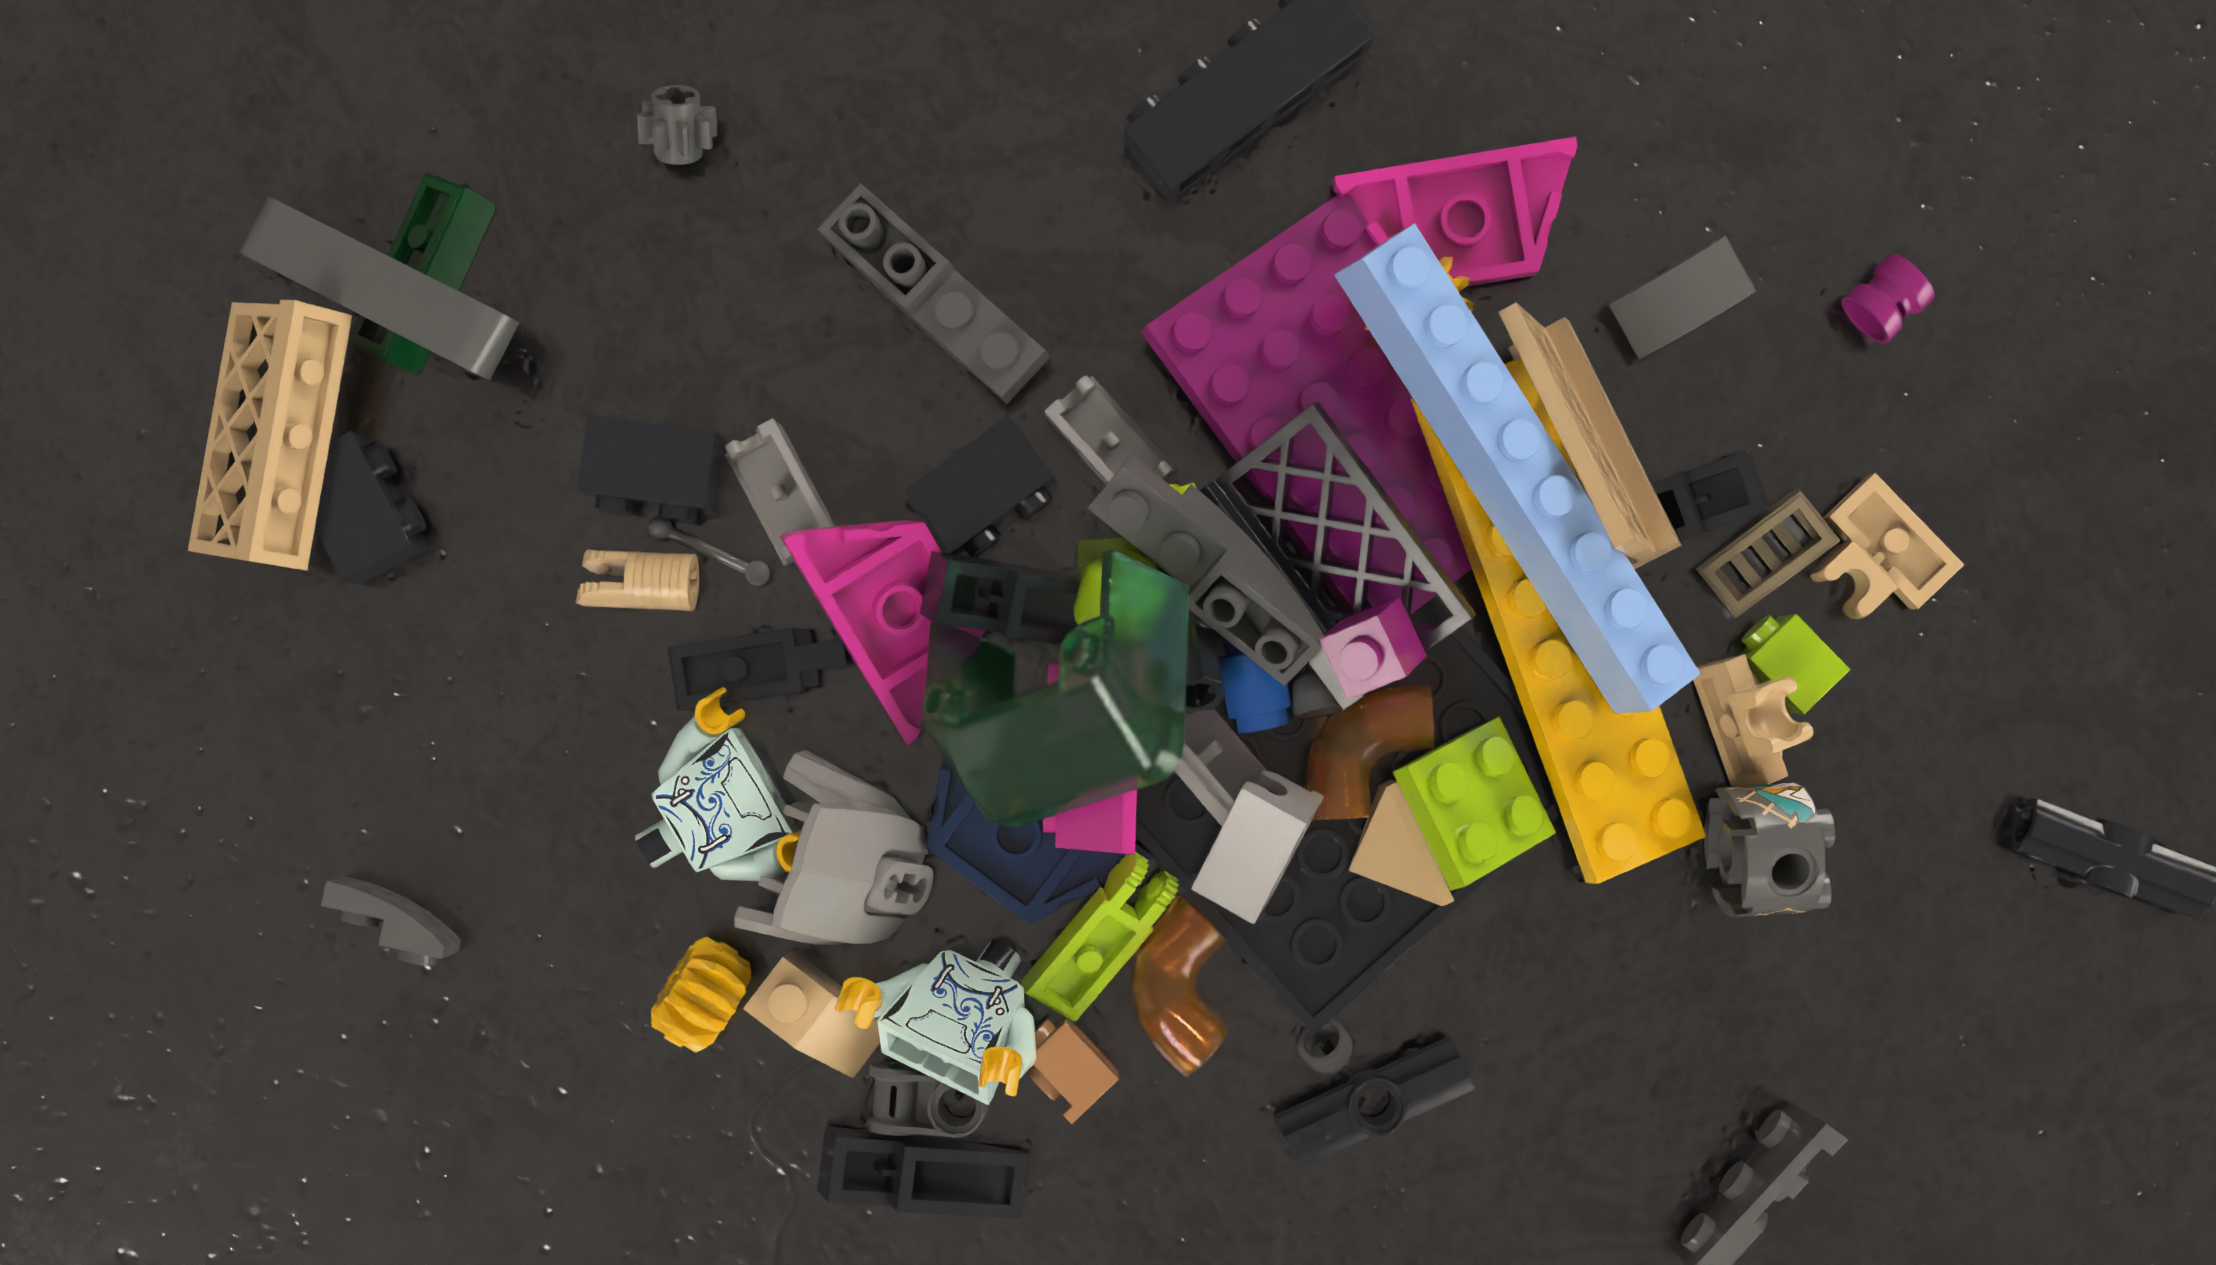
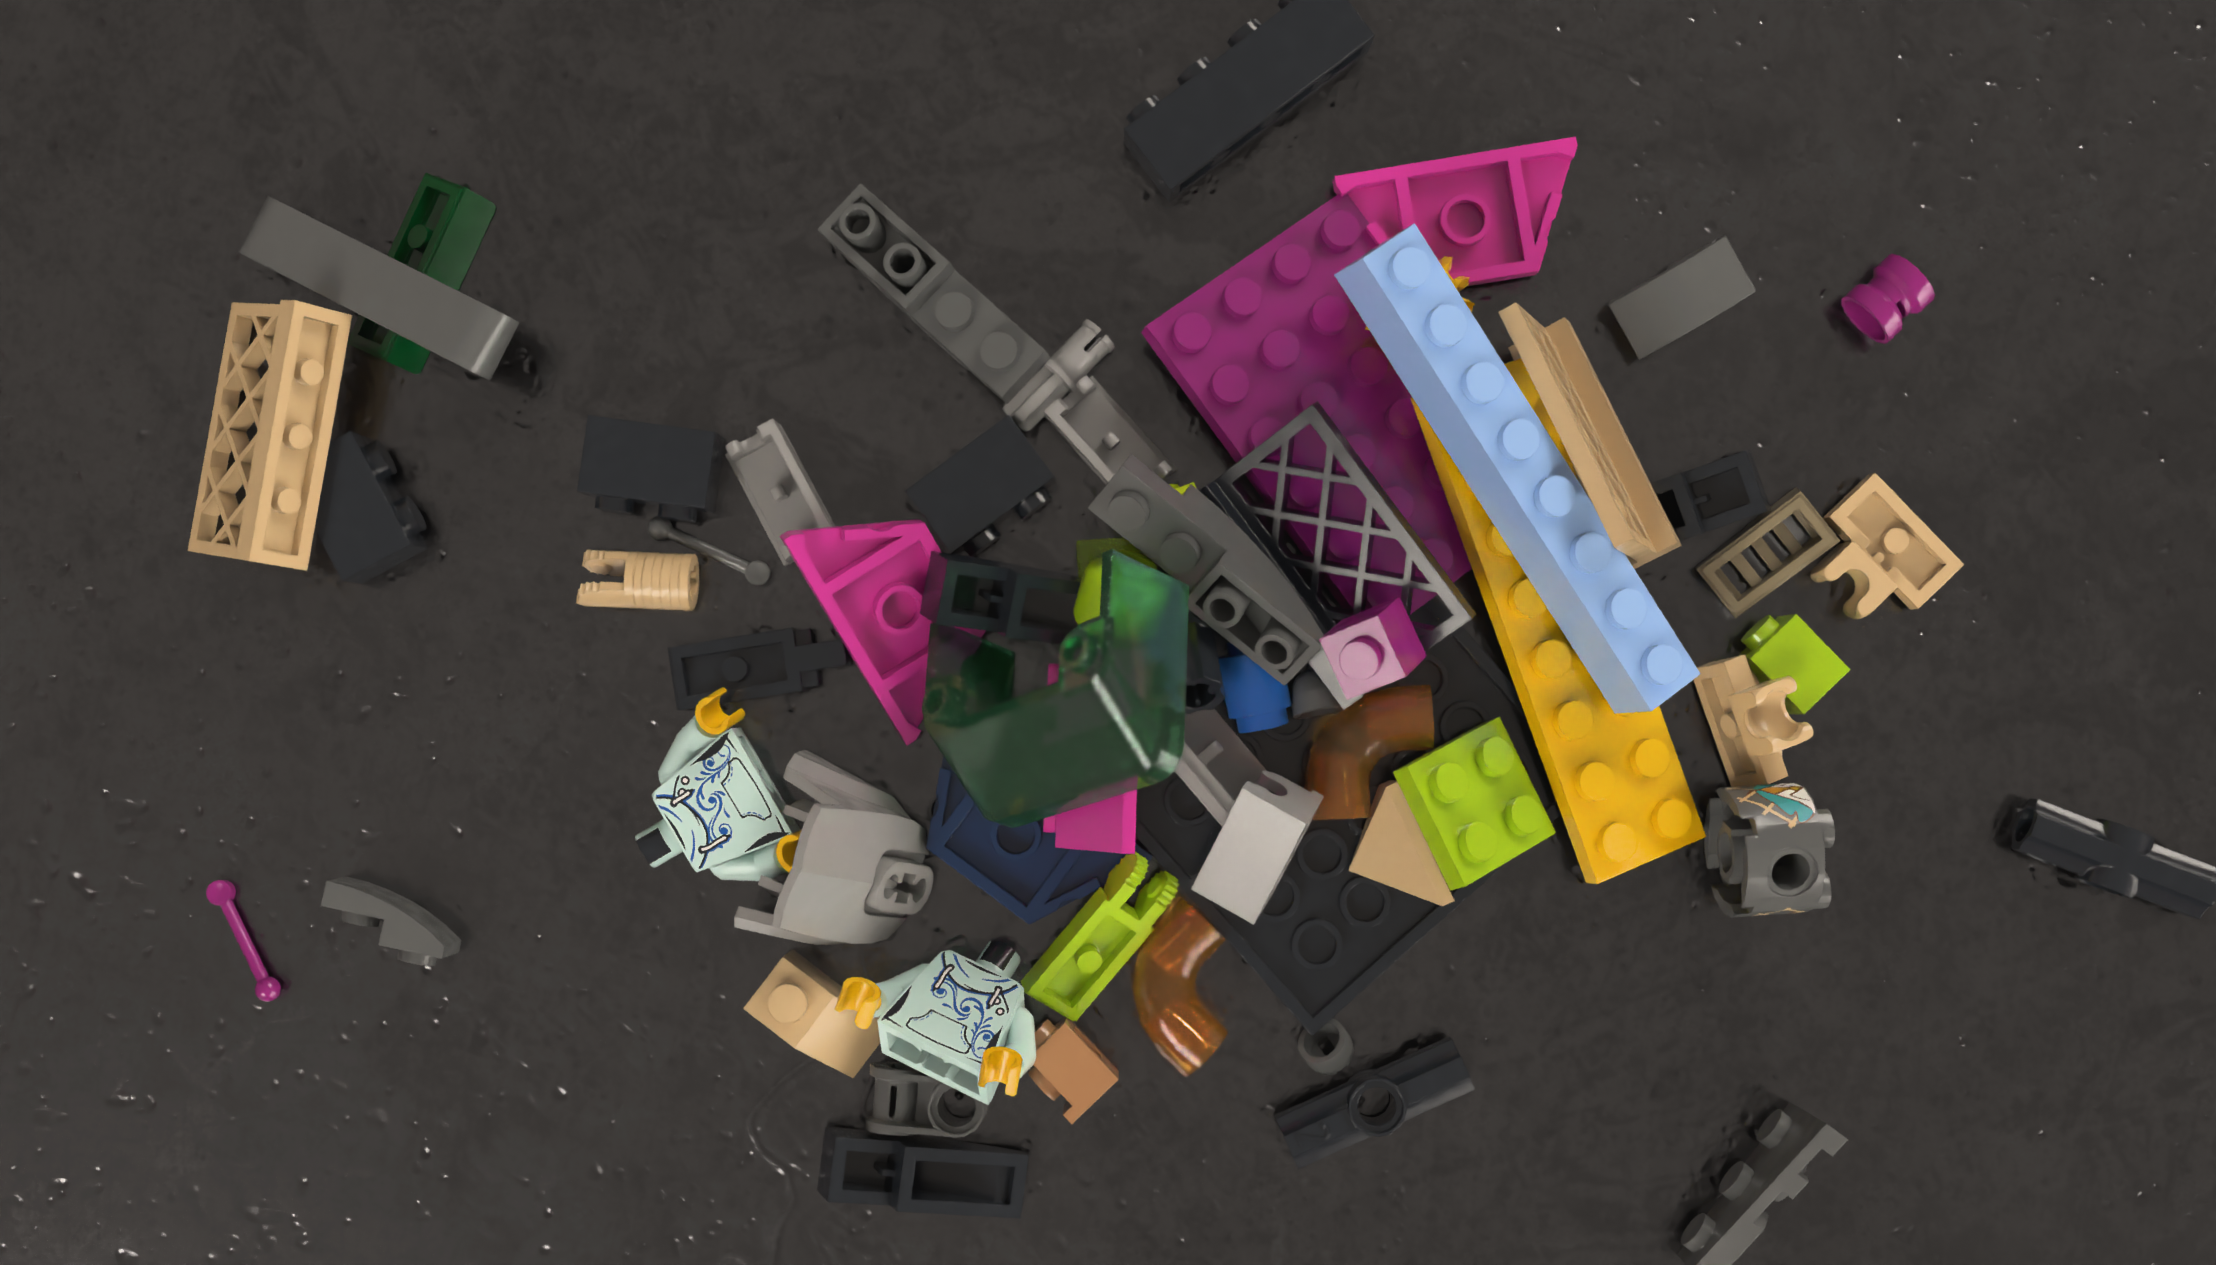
(222, 894): none -> magenta hinge
(677, 124): dark grey gear -> none
(701, 994): yellow gear -> none
(1058, 376): none -> light grey axle

